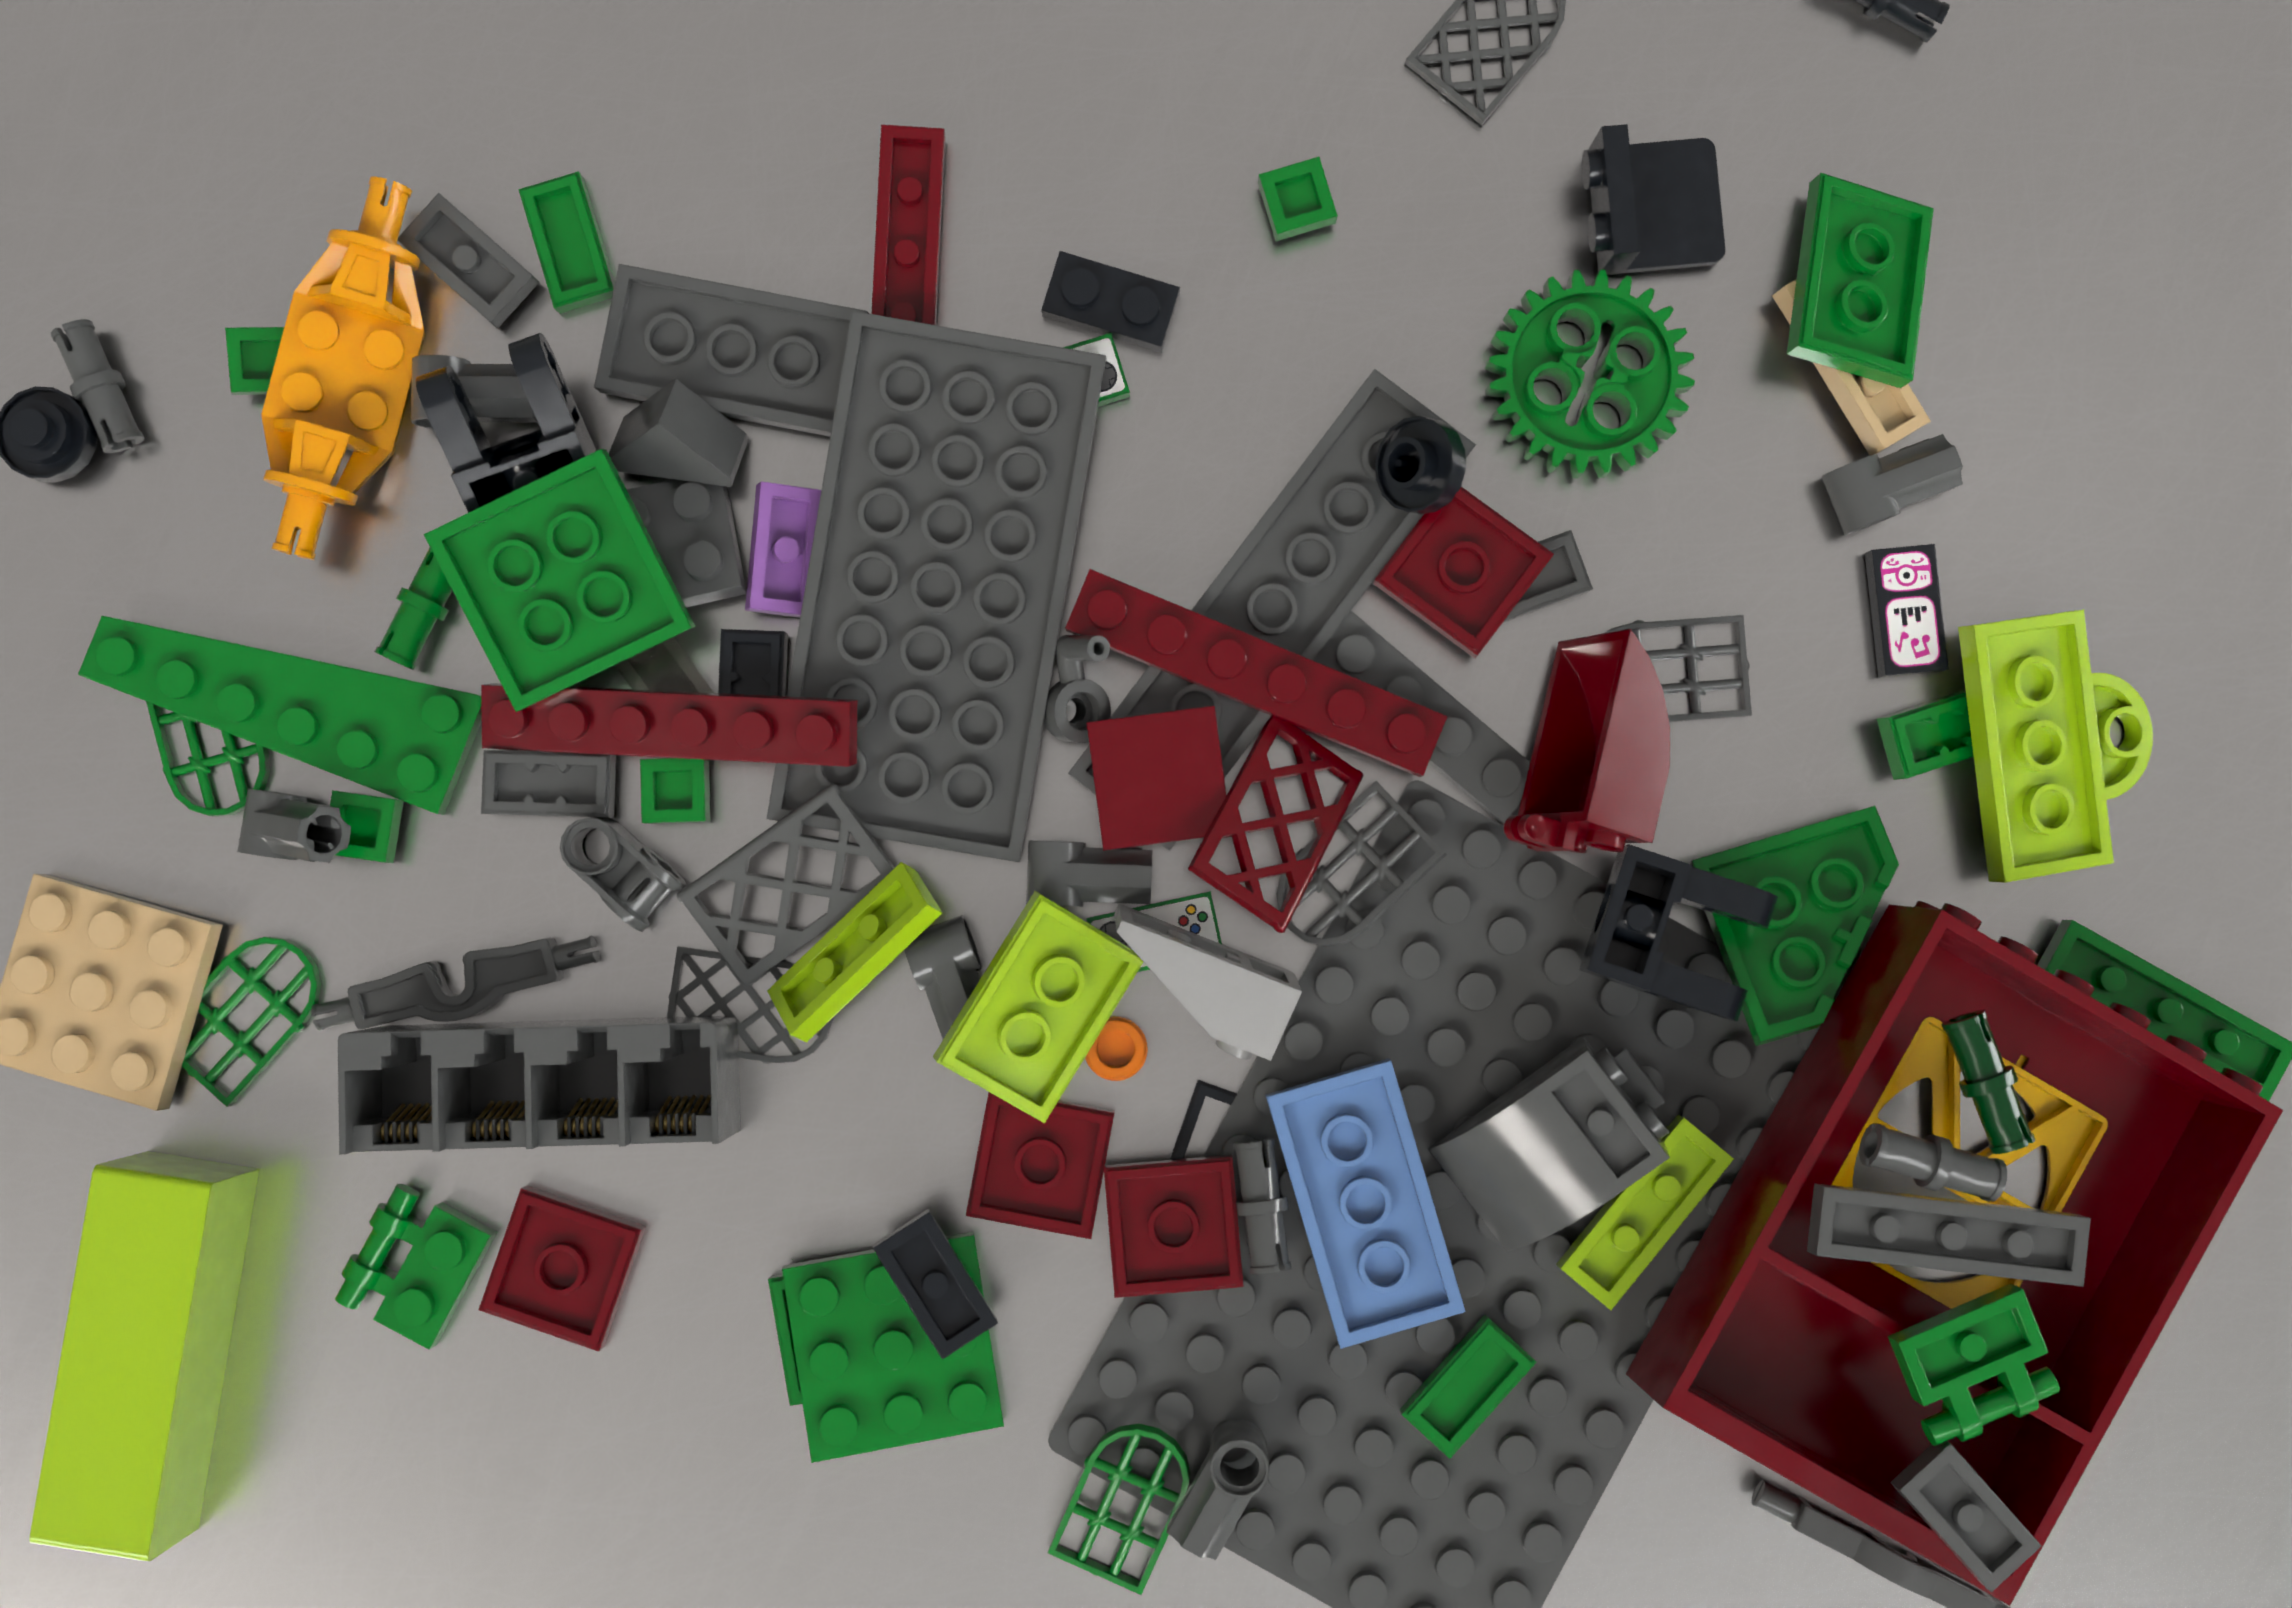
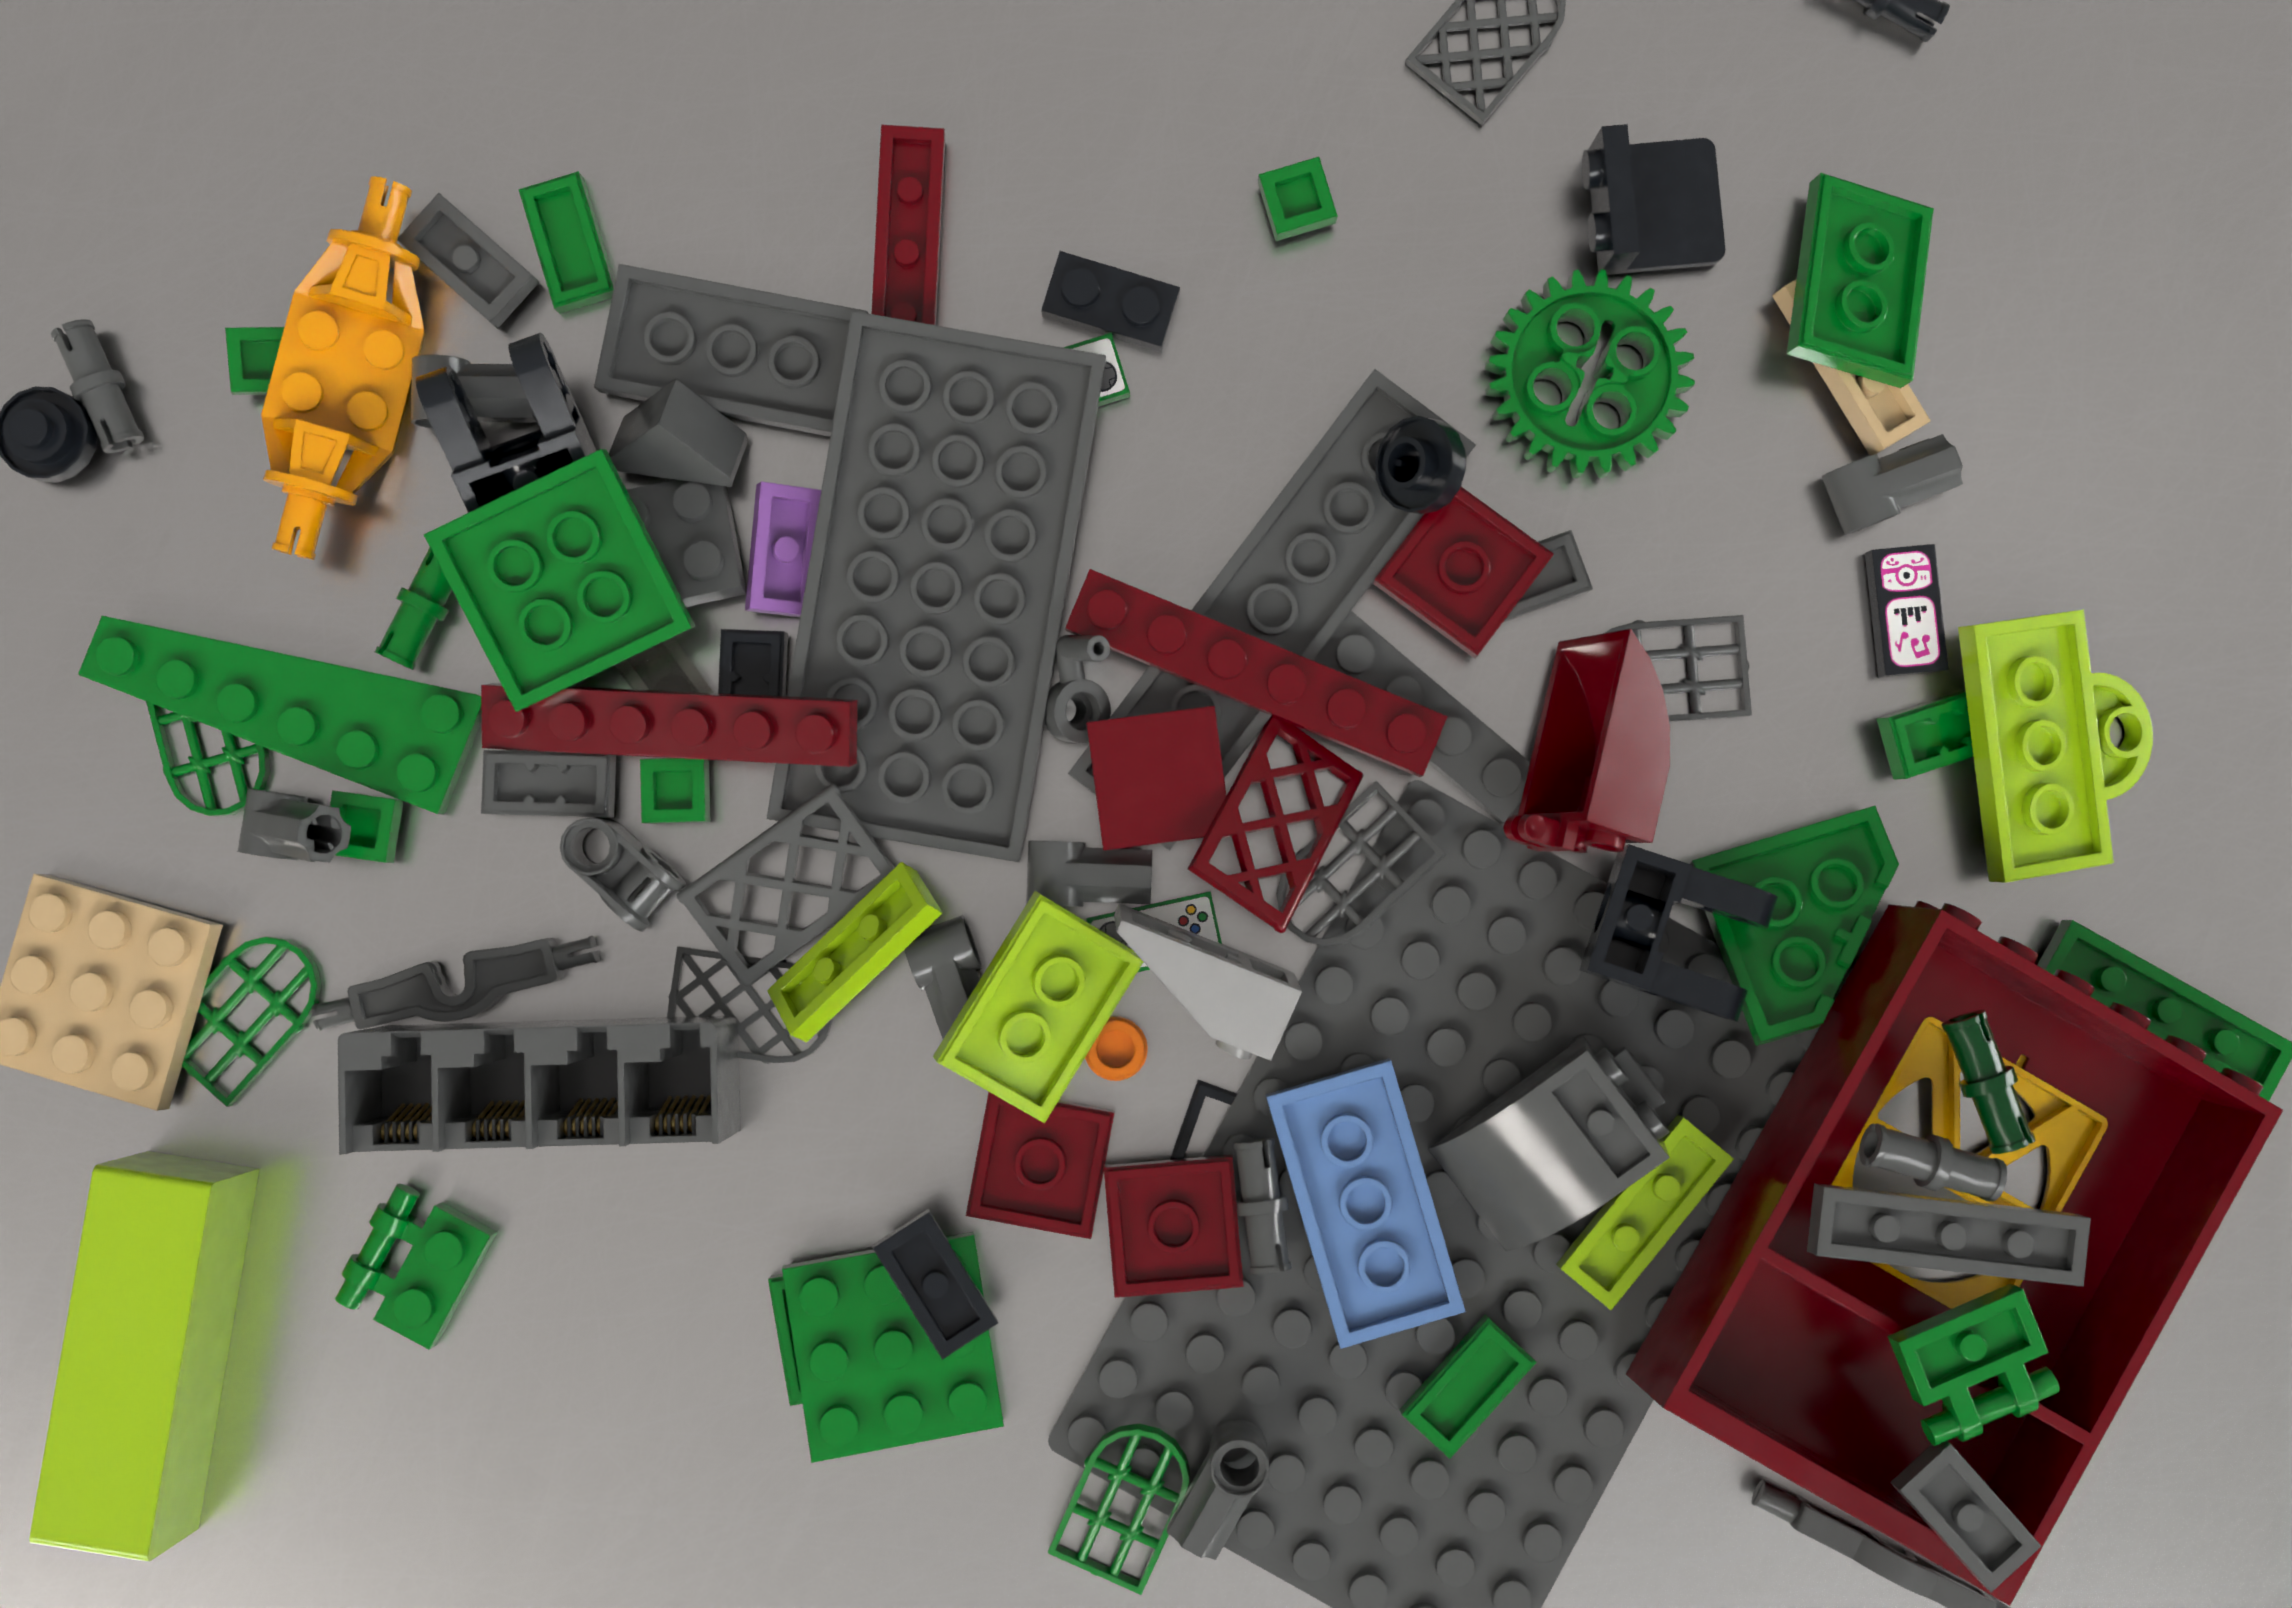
(562, 1268): dark red tile -> none

